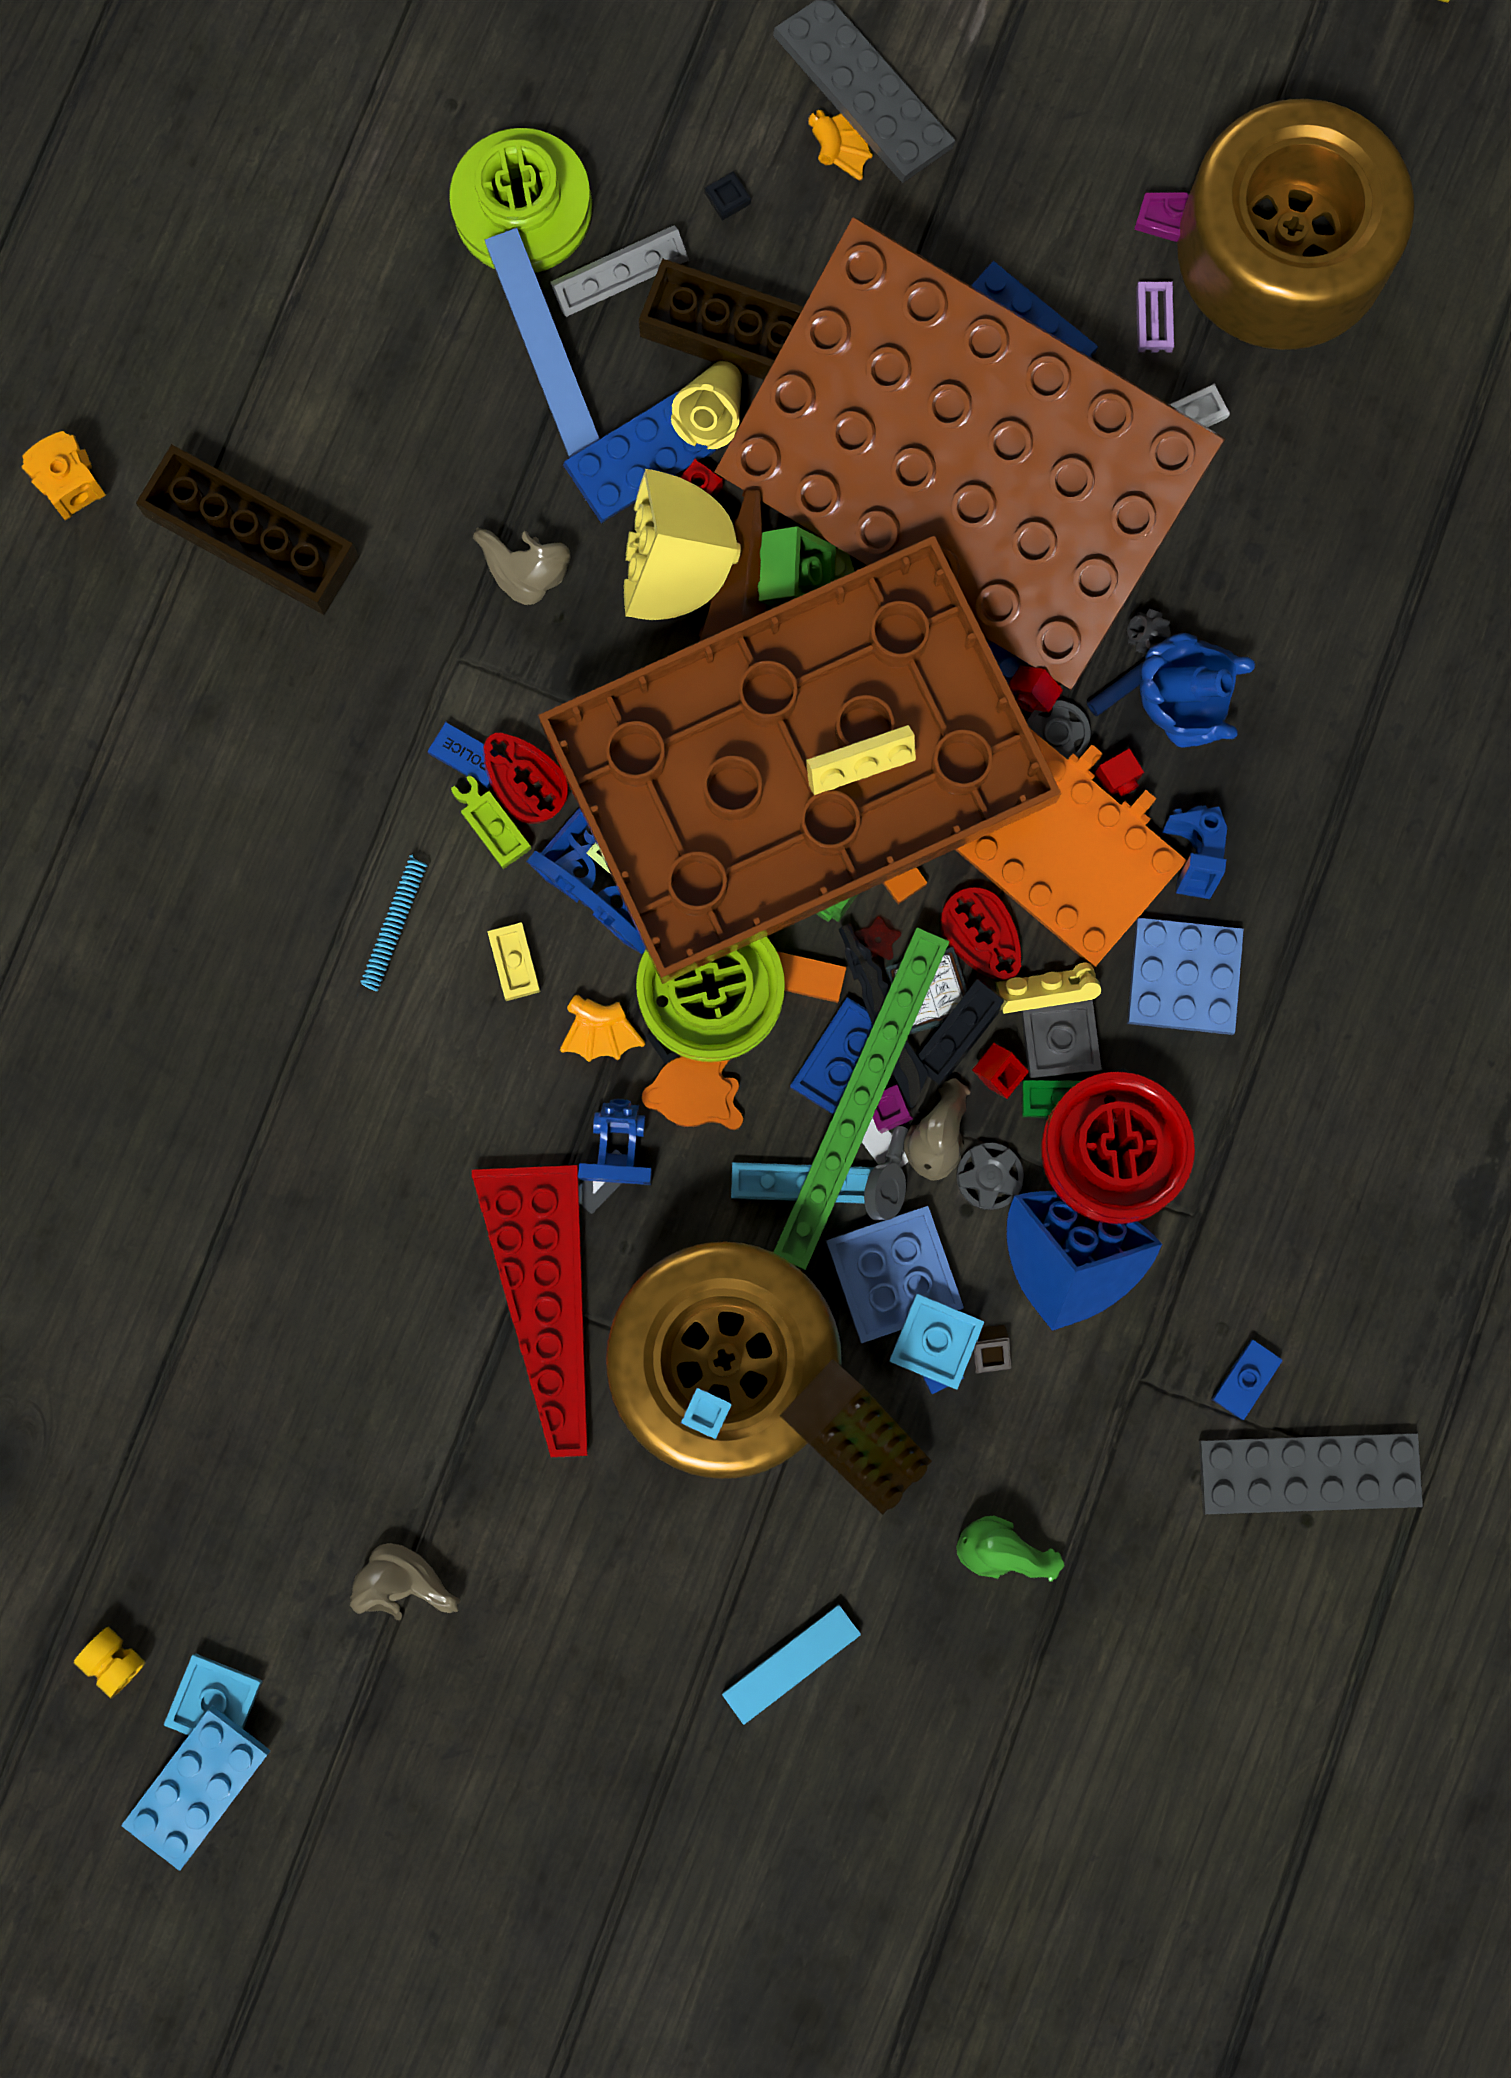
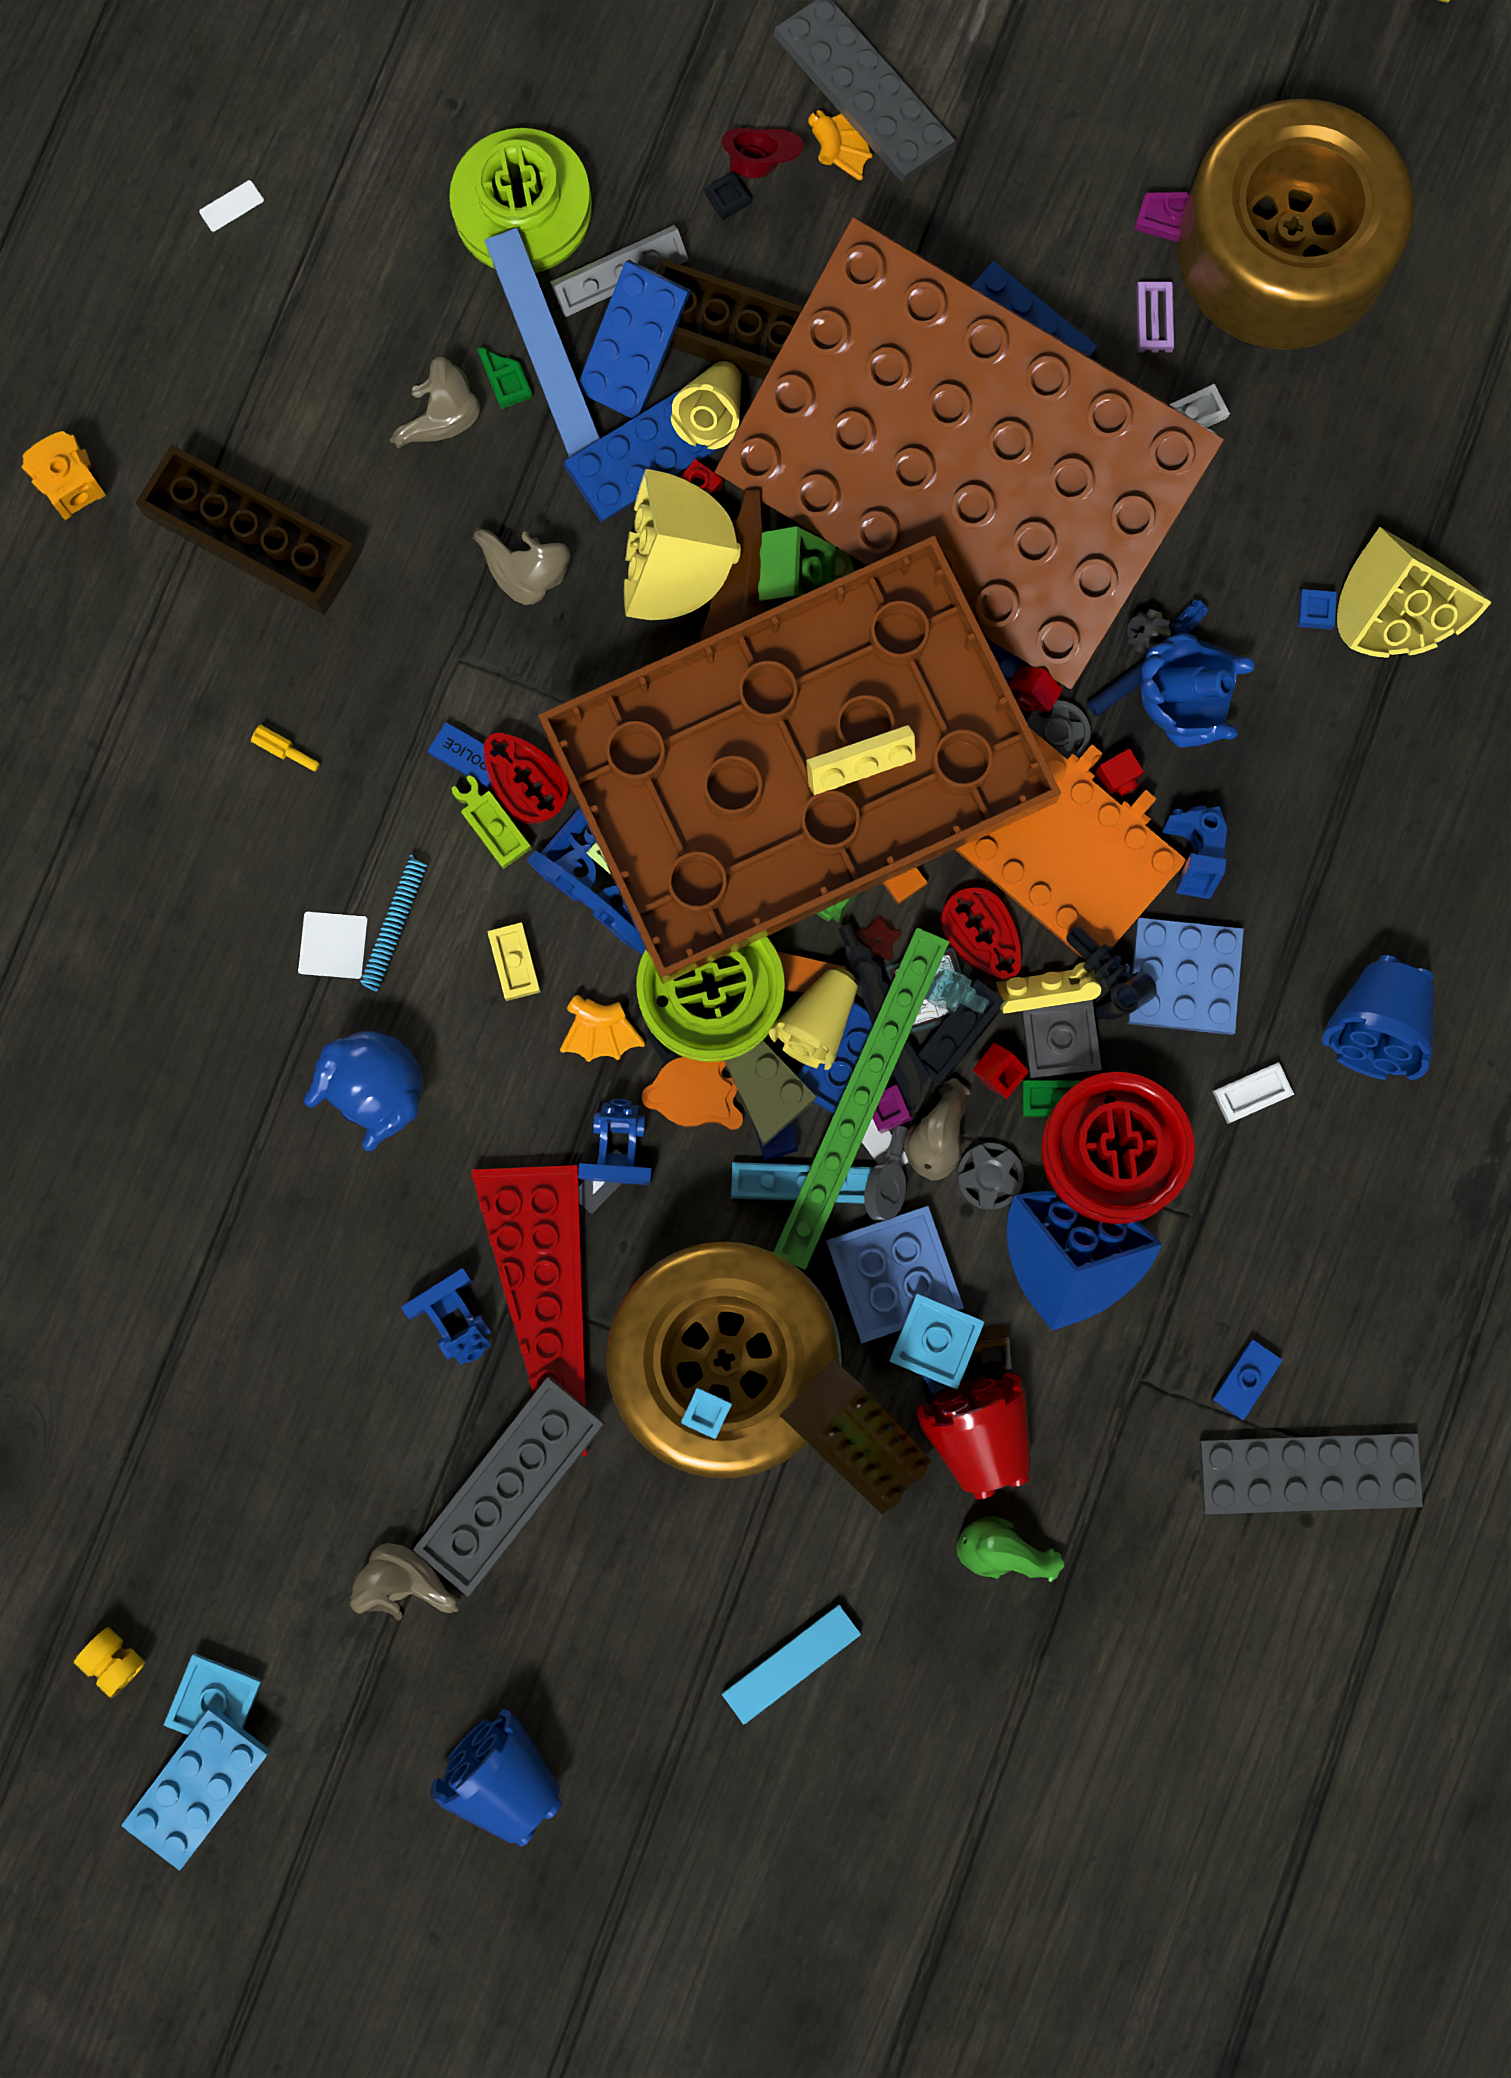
(231, 205): none -> white sticker
(281, 747): none -> yellow axle
(332, 945): none -> white sticker
(370, 1082): none -> blue piece
(442, 1301): none -> blue tile
(449, 407): none -> dark tan piece
(499, 1781): none -> blue cone
(505, 378): none -> green tile
(509, 1486): none -> dark grey plate
(633, 339): none -> blue plate
(760, 150): none -> dark red piece
(769, 1090): none -> olive wing
(780, 1145): none -> clear blue plate
(817, 1019): none -> light yellow cone
(953, 988): none -> clear light blue plate
(981, 1433): none -> red cone
(1117, 977): none -> black piece
(1189, 618): none -> blue piece
(1253, 1093): none -> white tile
(1316, 609): none -> blue plate
(1385, 1021): none -> blue cone
(1403, 600): none -> light yellow brick

